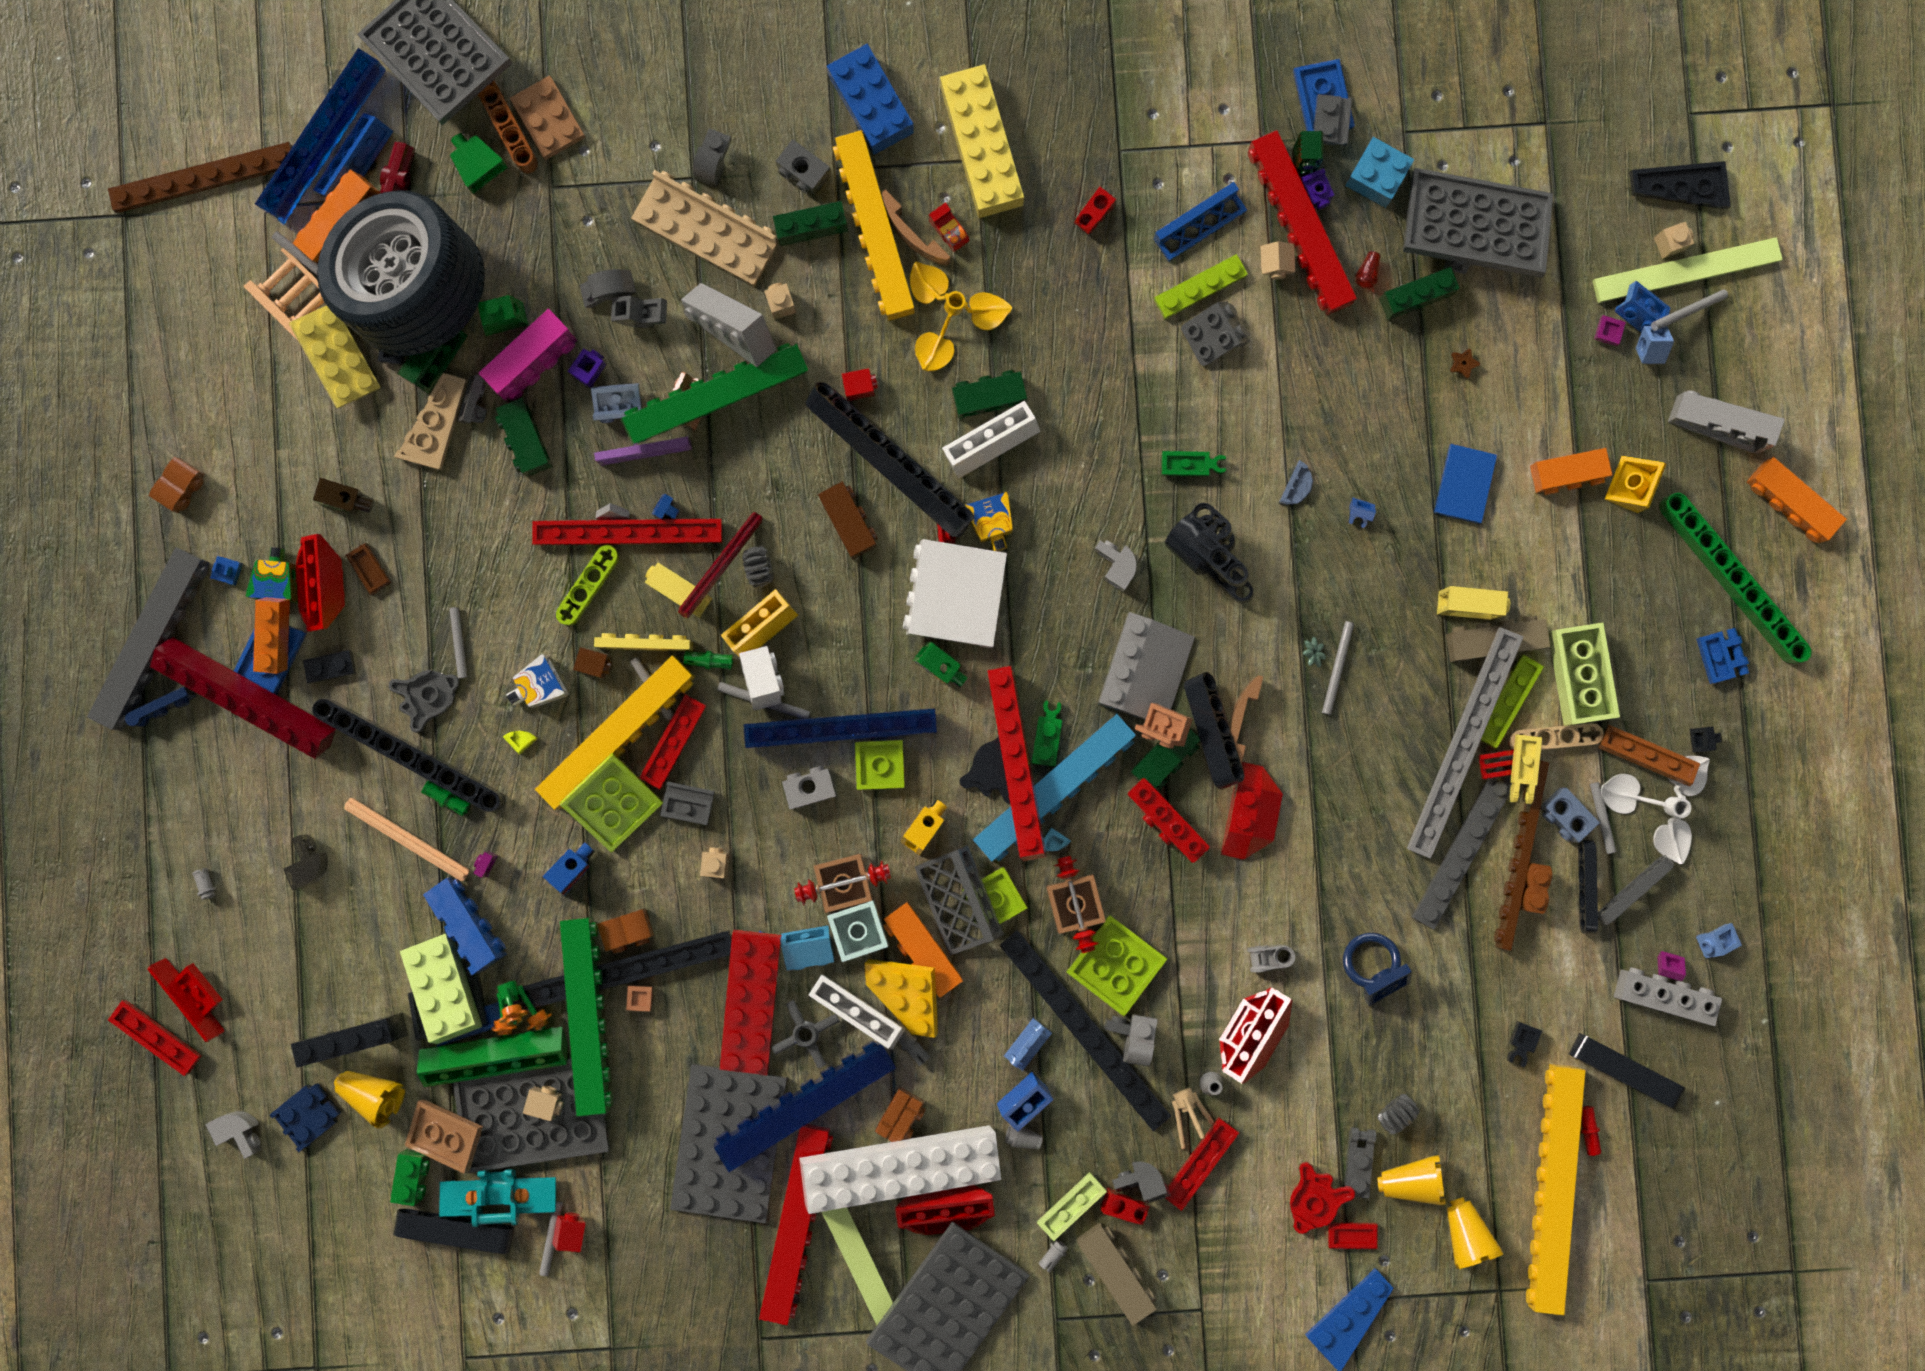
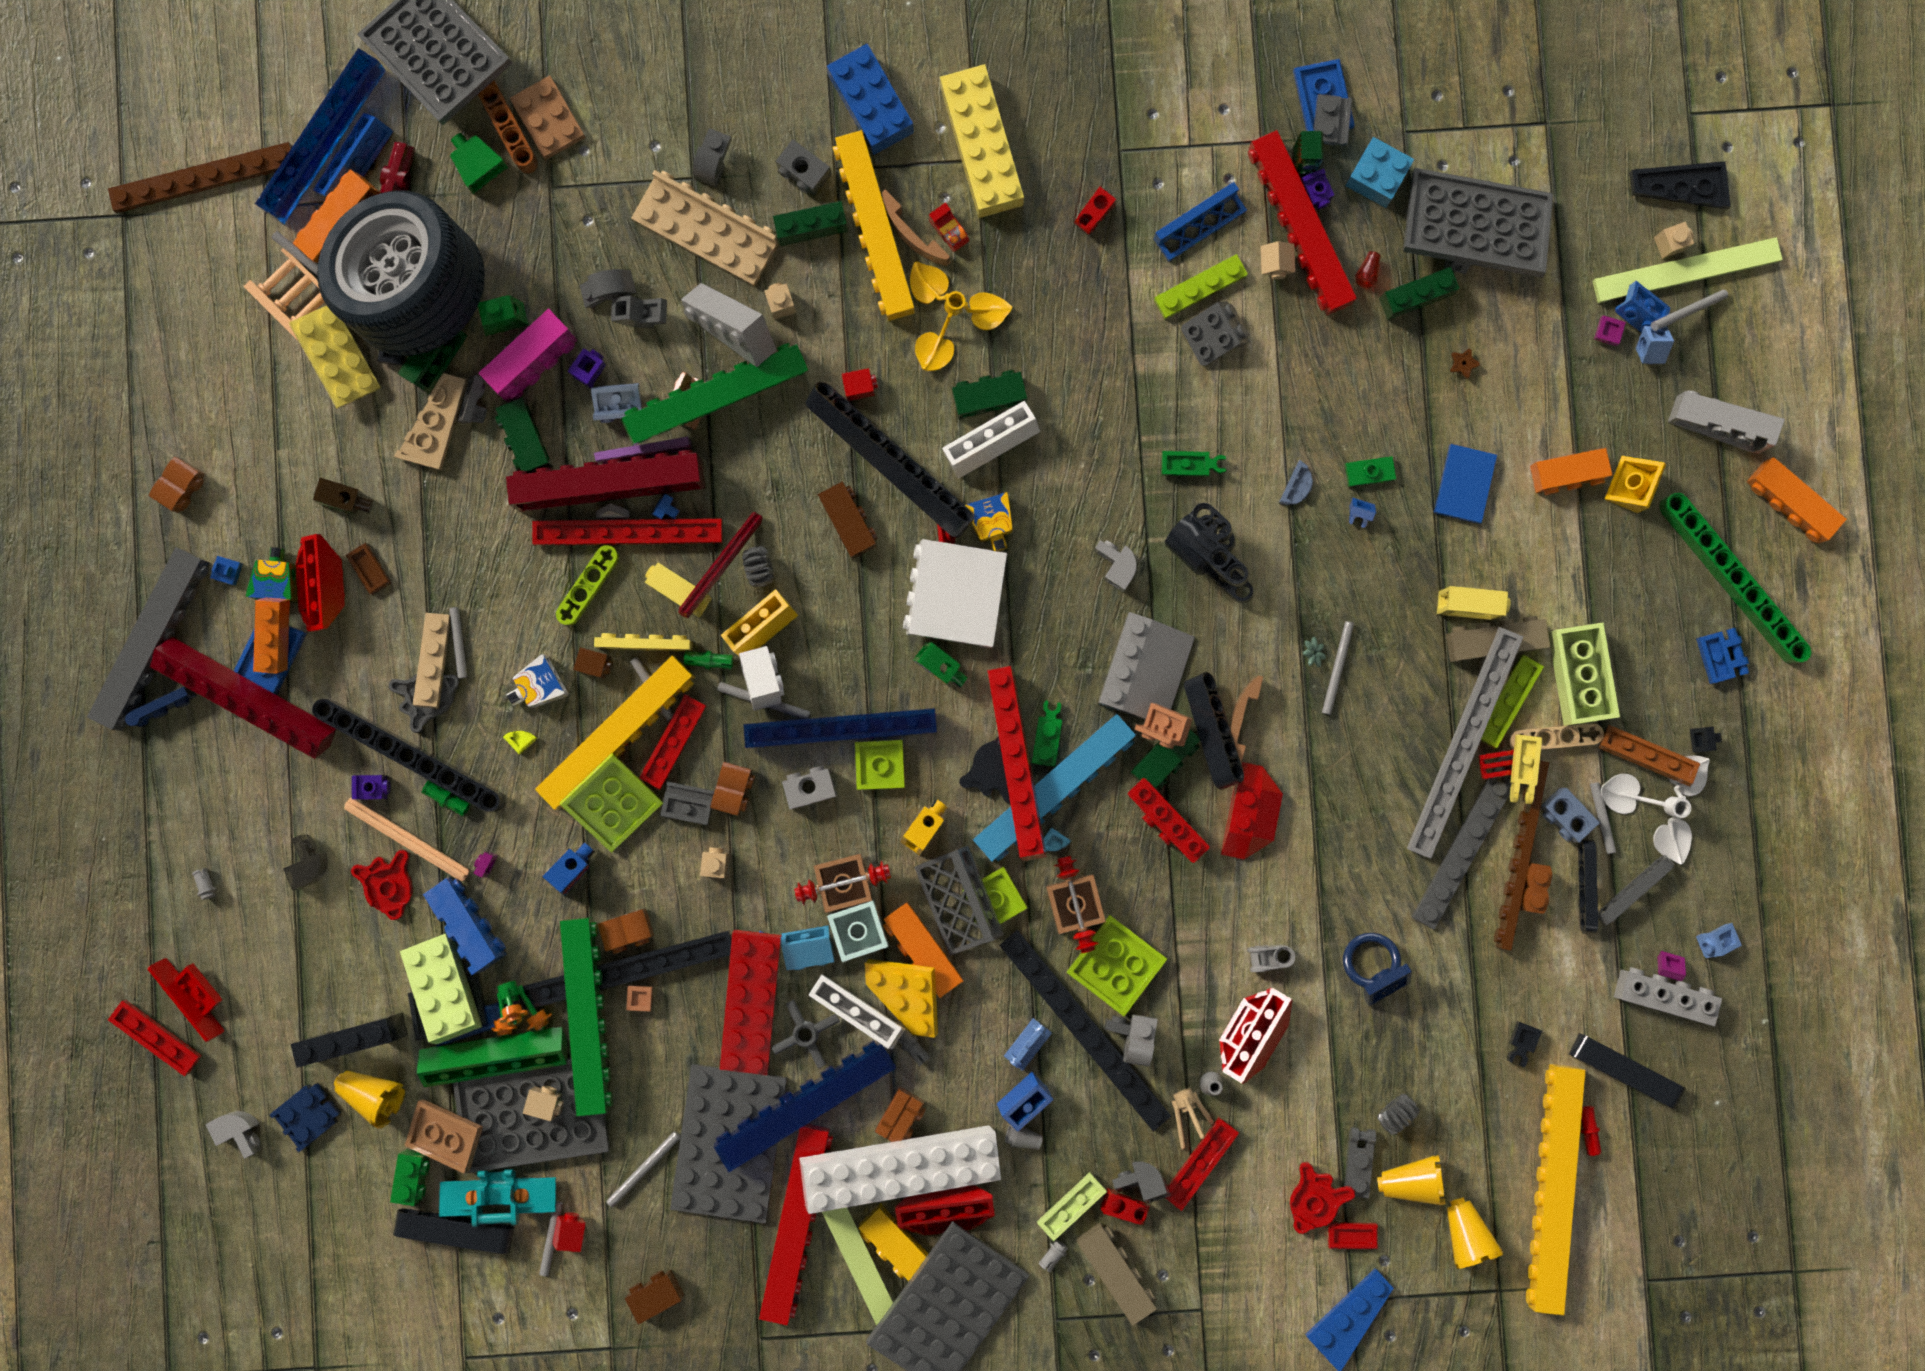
(329, 667): black plate -> none
(380, 789): none -> dark purple brick
(386, 885): none -> red tile
(432, 660): none -> tan plate
(605, 481): none -> dark red brick
(643, 1169): none -> light grey bar
(654, 1296): none -> reddish brown brick
(732, 789): none -> dark orange brick
(892, 1242): none -> yellow brick
(1370, 471): none -> green plate

